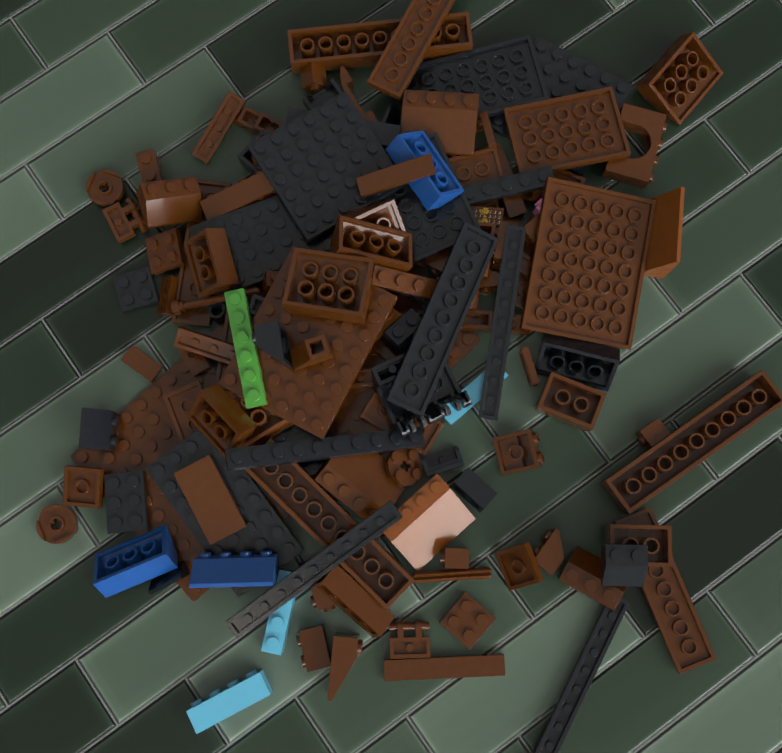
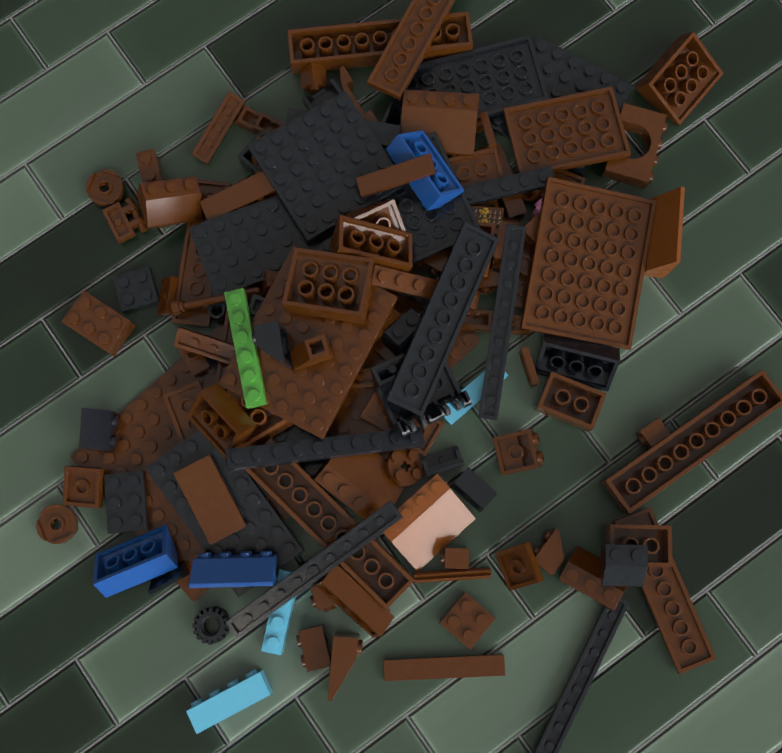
(98, 323): none -> reddish brown brick
(142, 363): reddish brown tile -> none
(165, 251): reddish brown plate -> none
(199, 625): none -> black tyre
(211, 261): reddish brown slope -> none
(409, 647): reddish brown plate -> none

